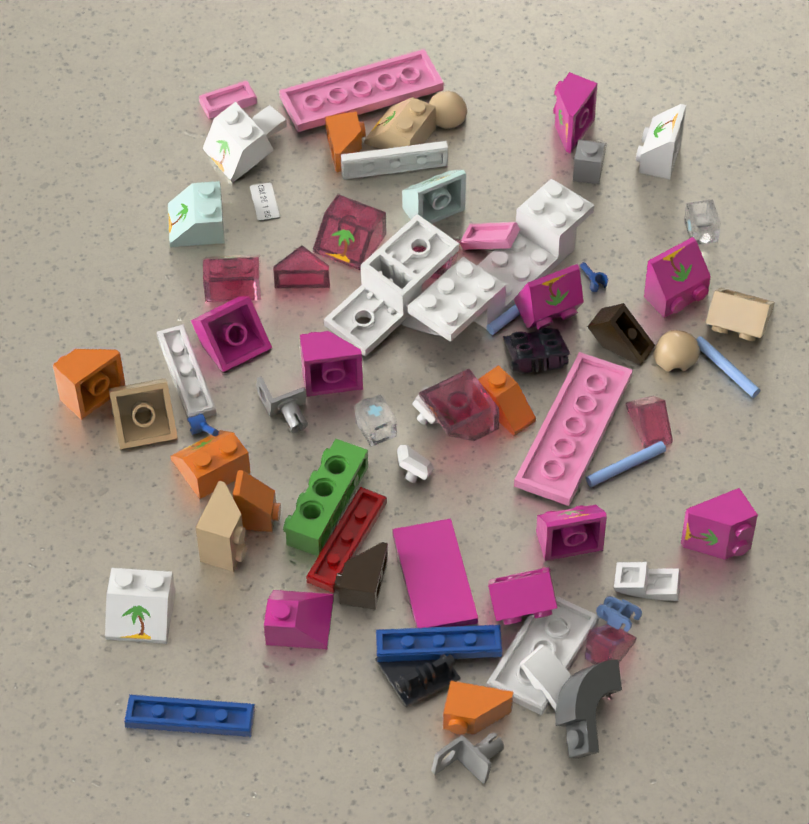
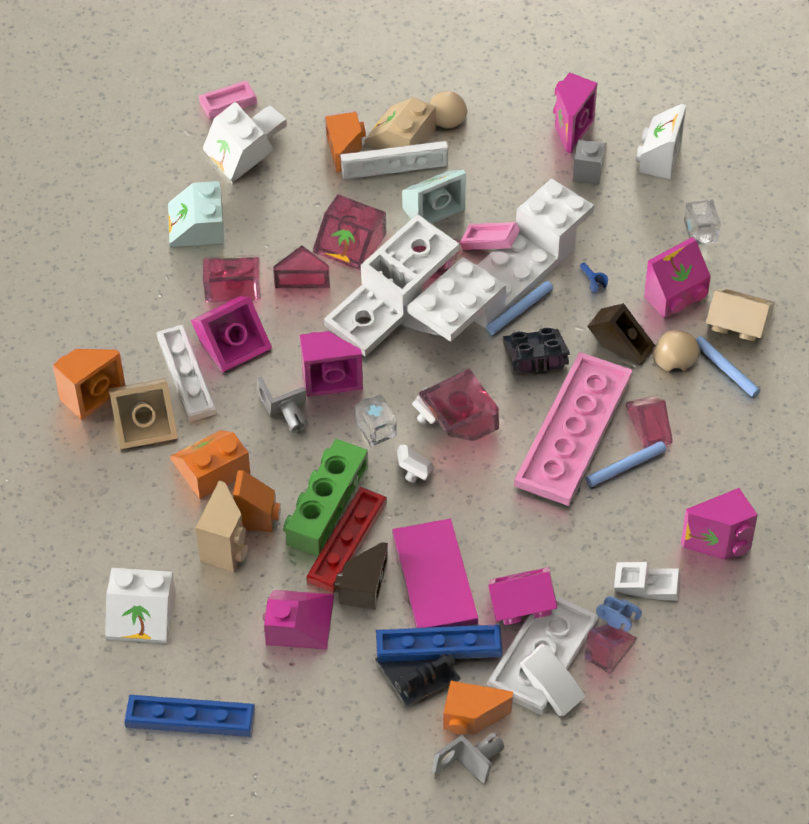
(199, 424): blue hand -> none
(264, 201): white sticker -> none
(361, 89): bright pink plate -> none
(514, 409): orange slope -> none
(550, 297): dark pink slope -> none
(571, 531): dark pink slope -> none
(579, 702): dark grey arch -> none

